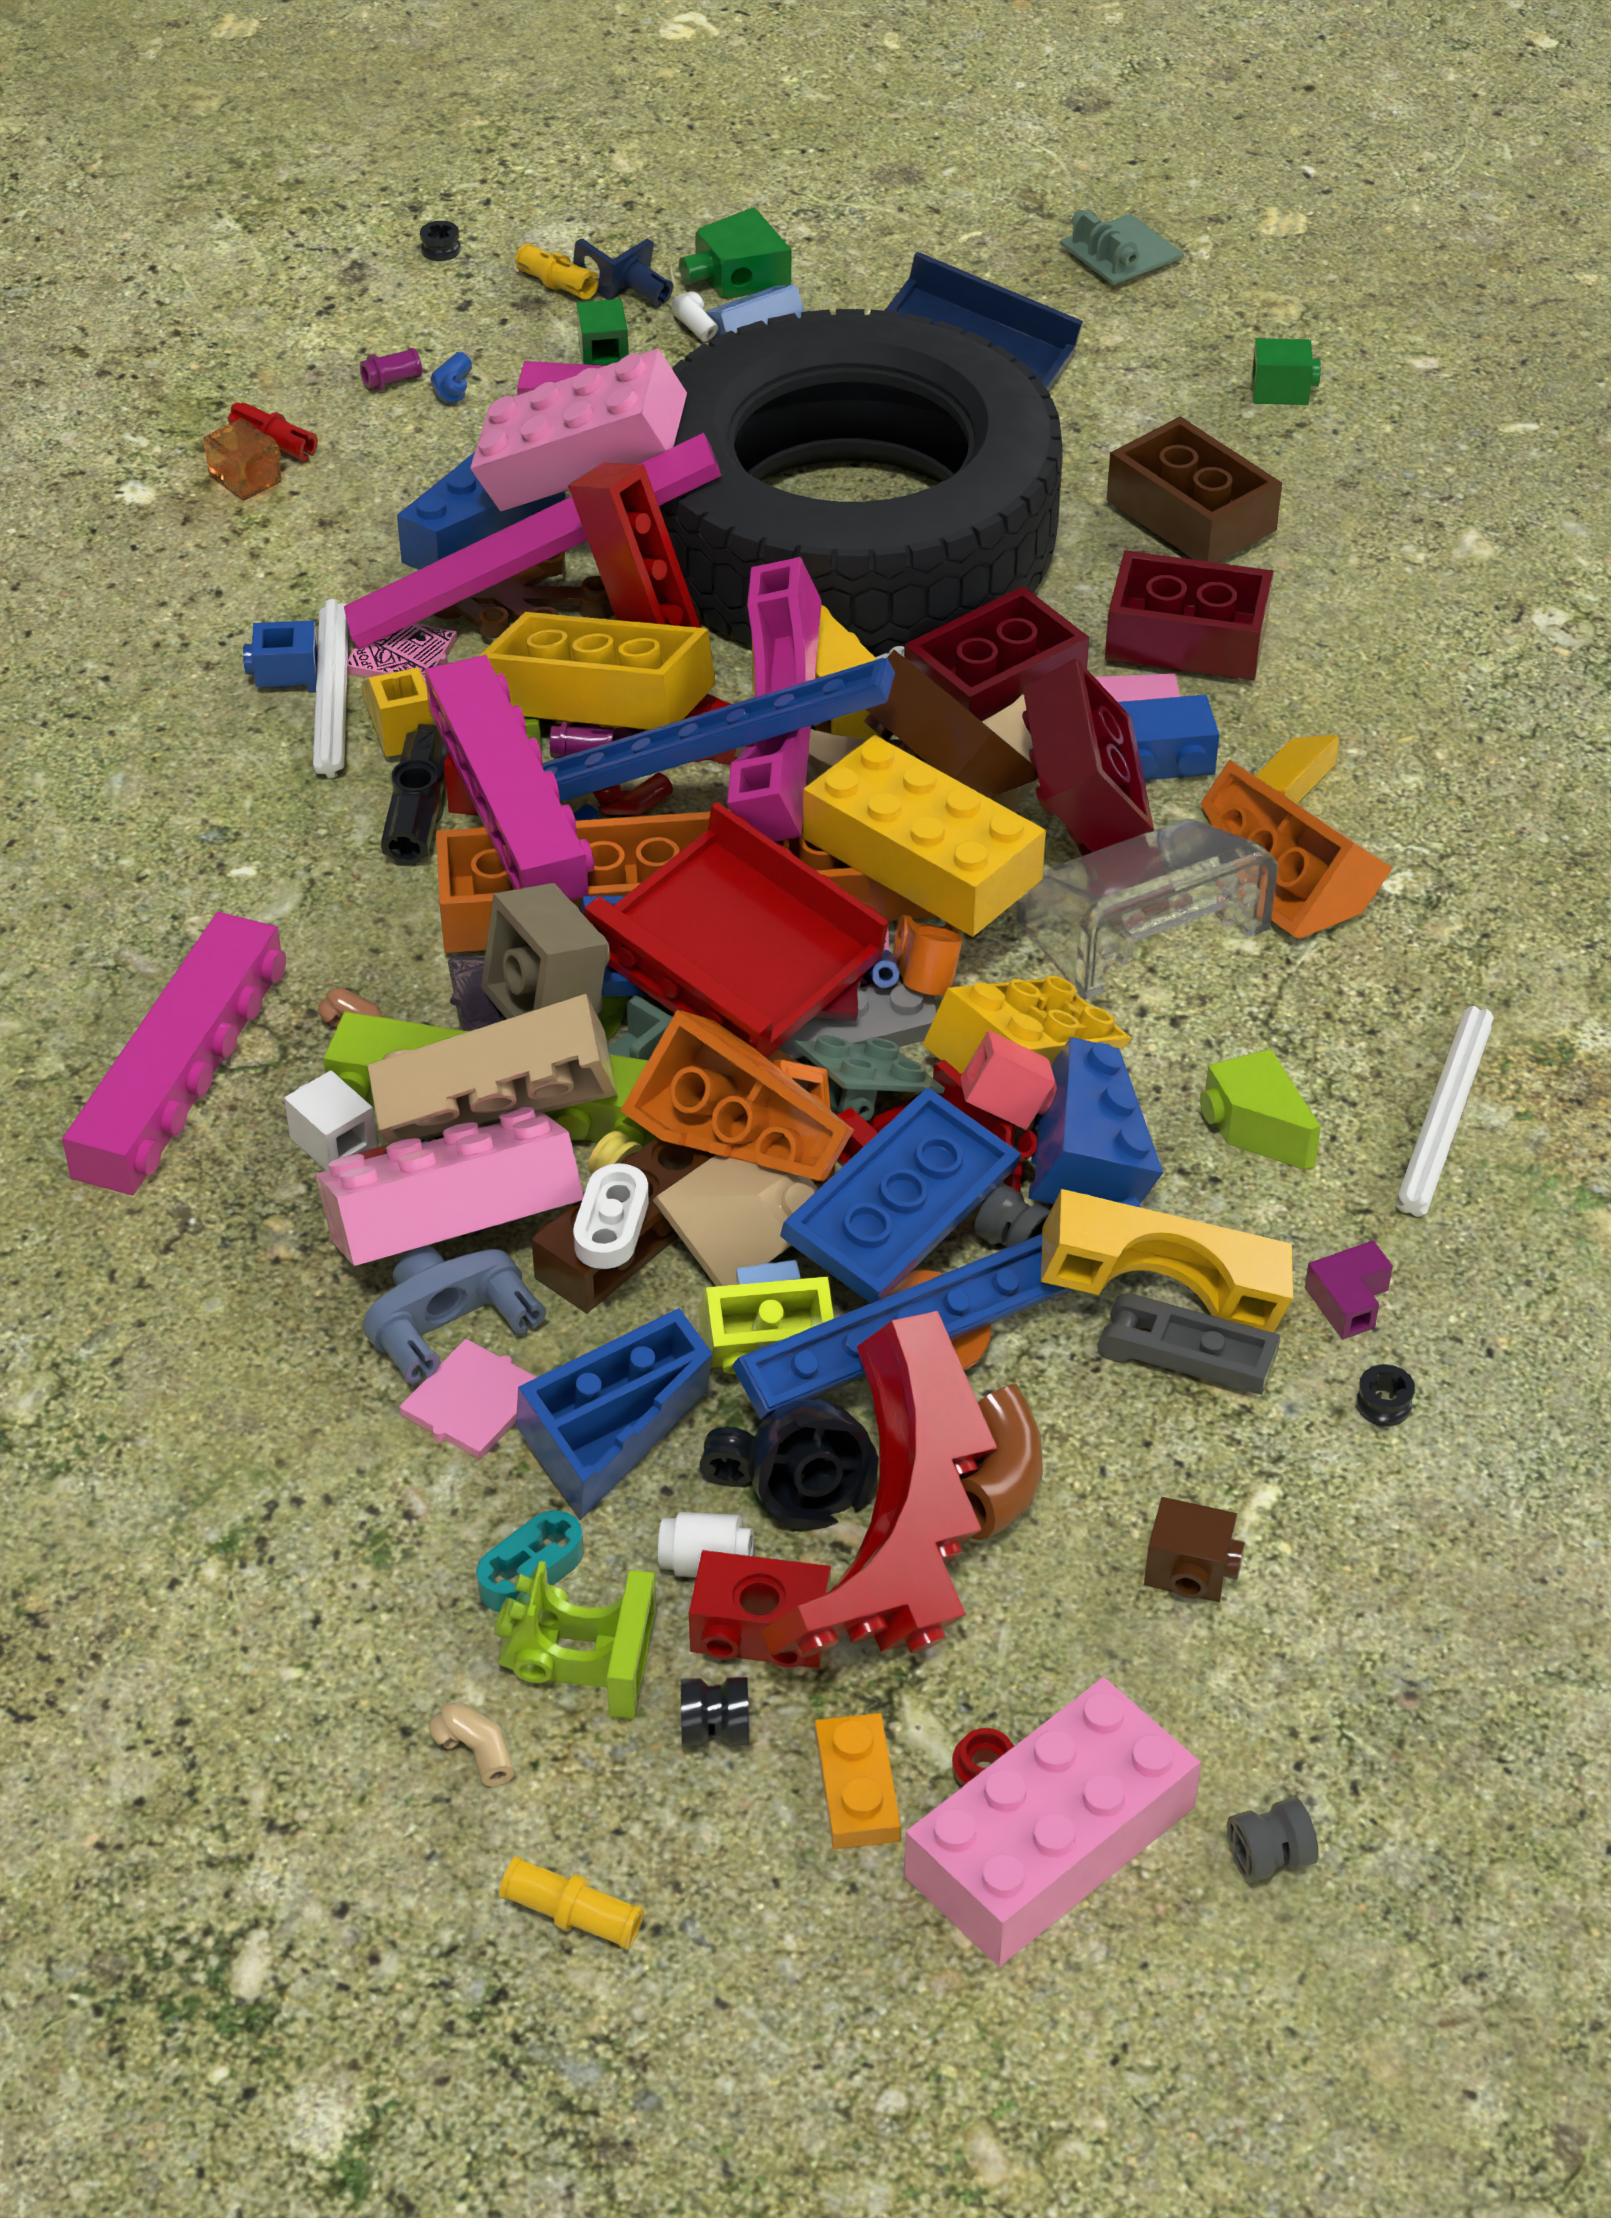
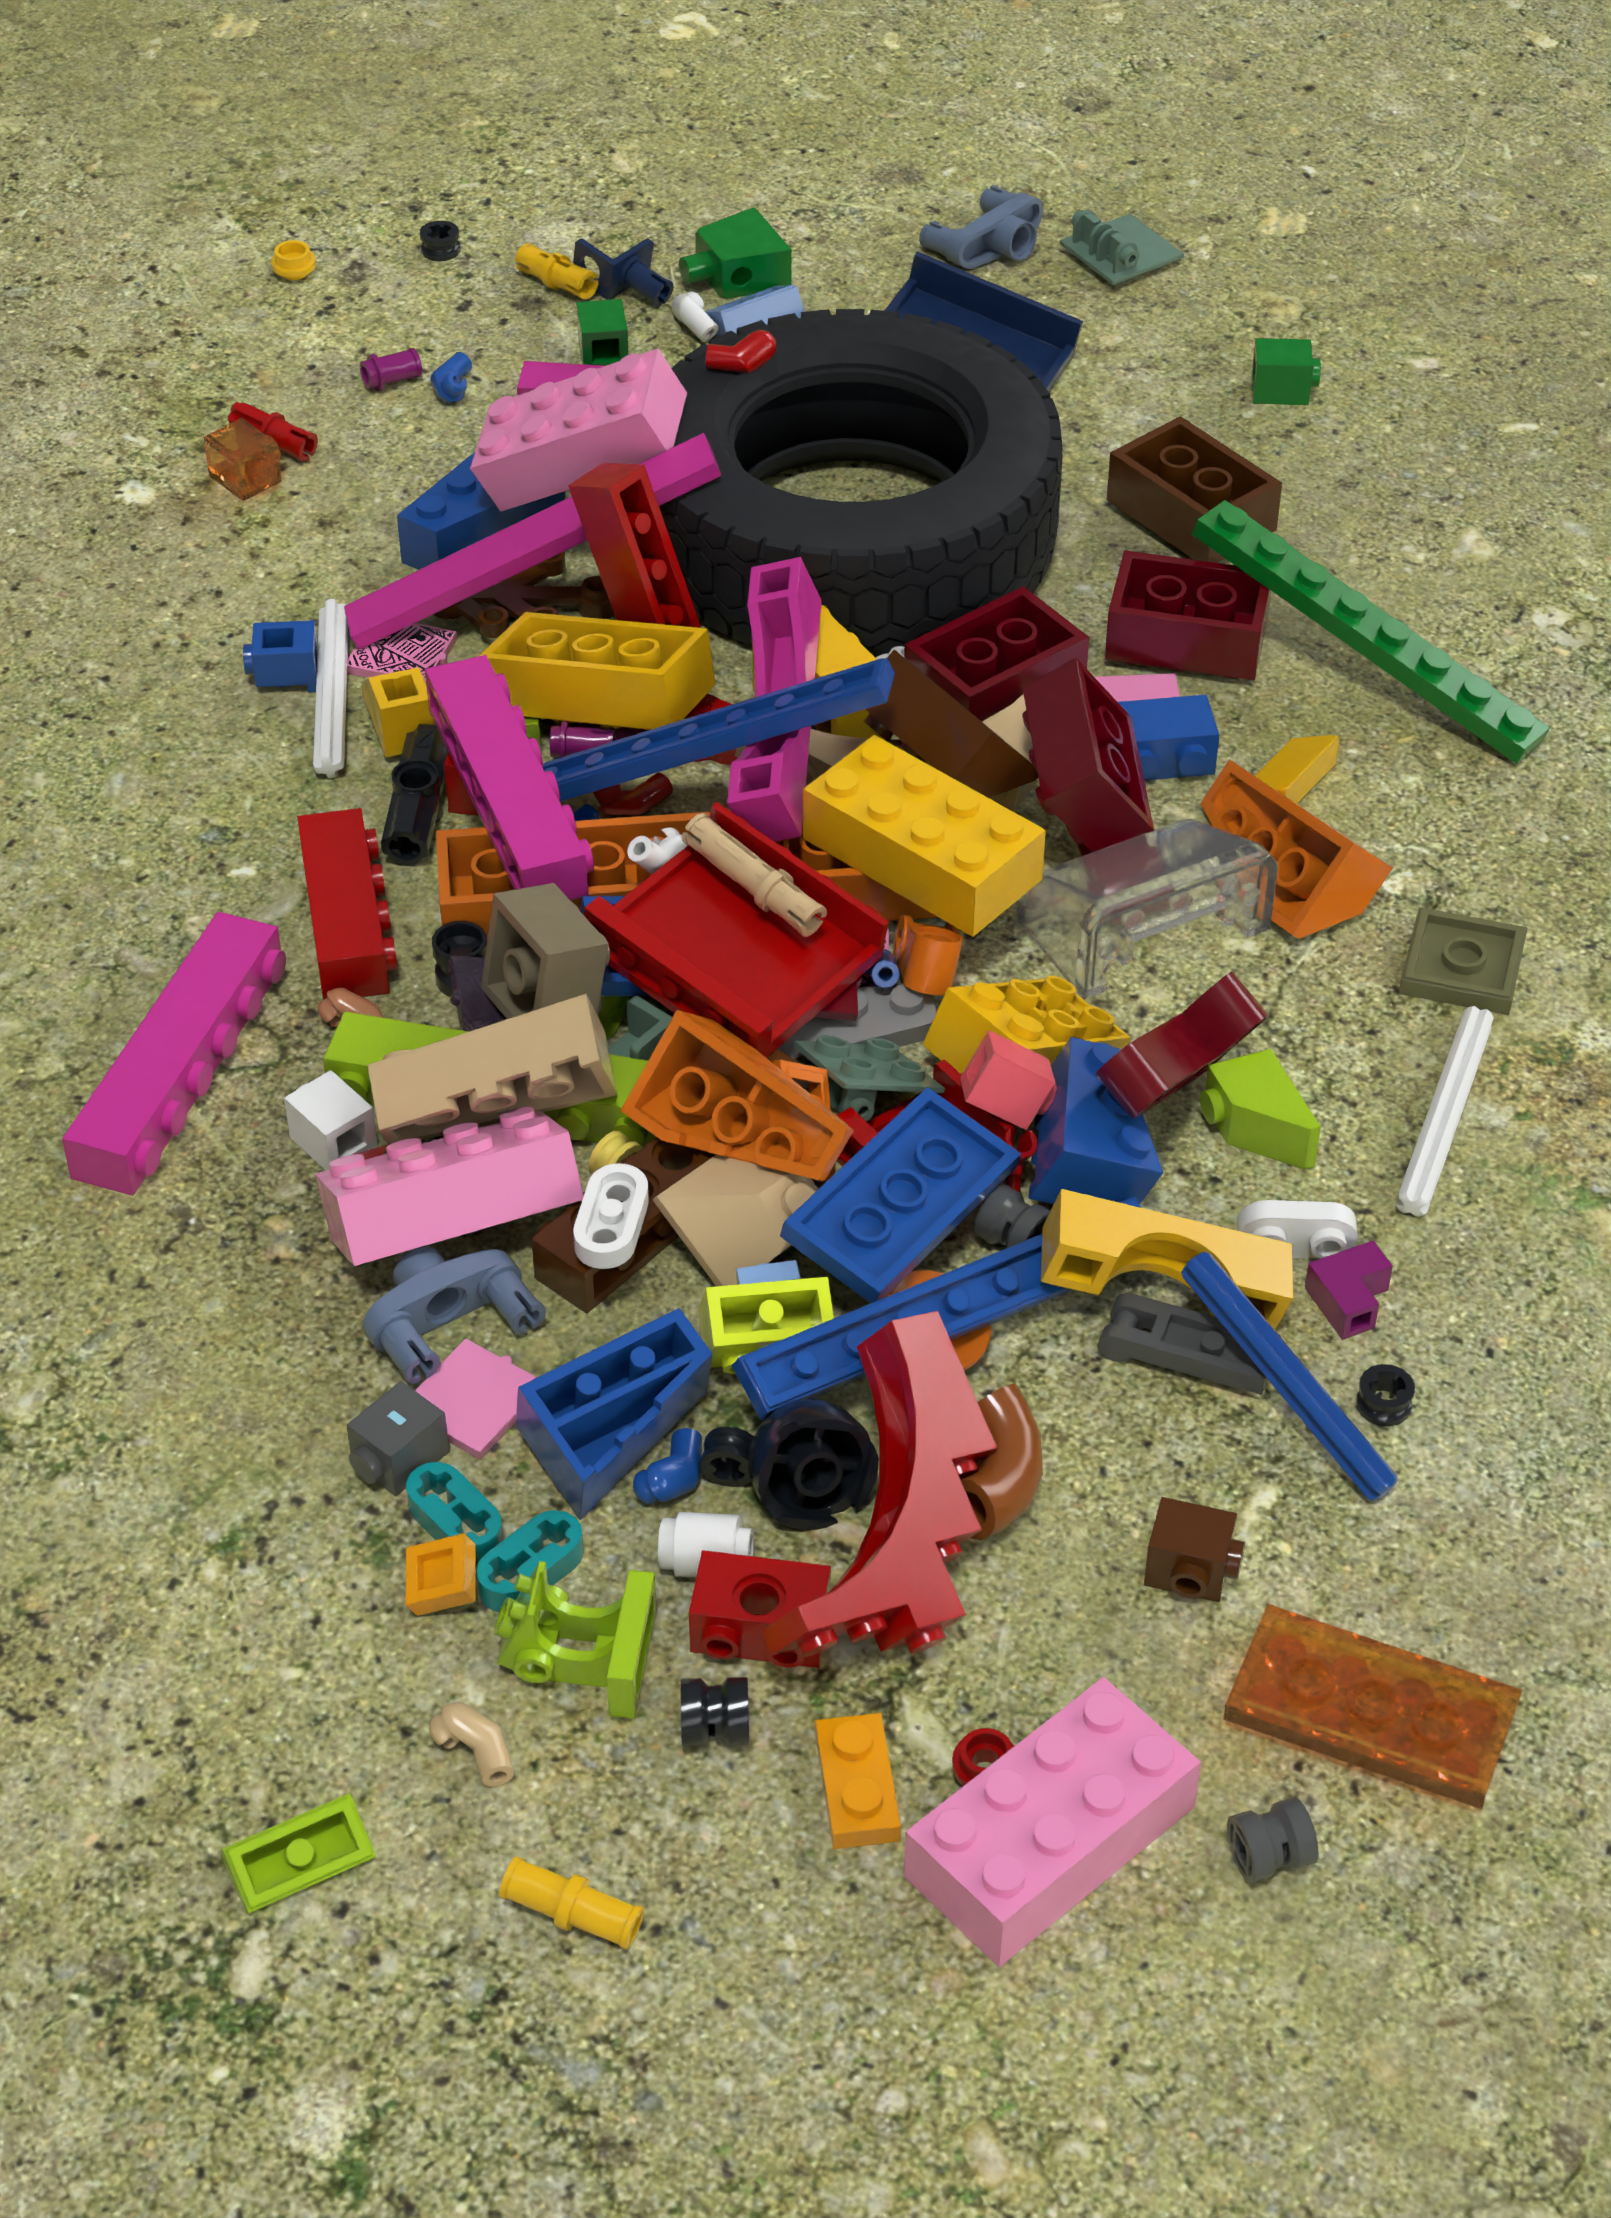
(293, 260): none -> yellow plate
(297, 1853): none -> lime slope
(344, 903): none -> red brick
(396, 1437): none -> dark grey brick
(440, 1574): none -> light orange plate
(455, 939): none -> black wheel
(464, 1505): none -> teal beam
(655, 853): none -> white arm
(674, 1474): none -> blue arm
(745, 355): none -> red arm
(769, 887): none -> tan pin
(1003, 230): none -> sand blue connector
(1181, 1047): none -> dark red beam
(1289, 1376): none -> blue axle
(1310, 1226): none -> white plate
(1371, 631): none -> green plate
(1373, 1705): none -> clear orange plate
(1463, 960): none -> olive tile

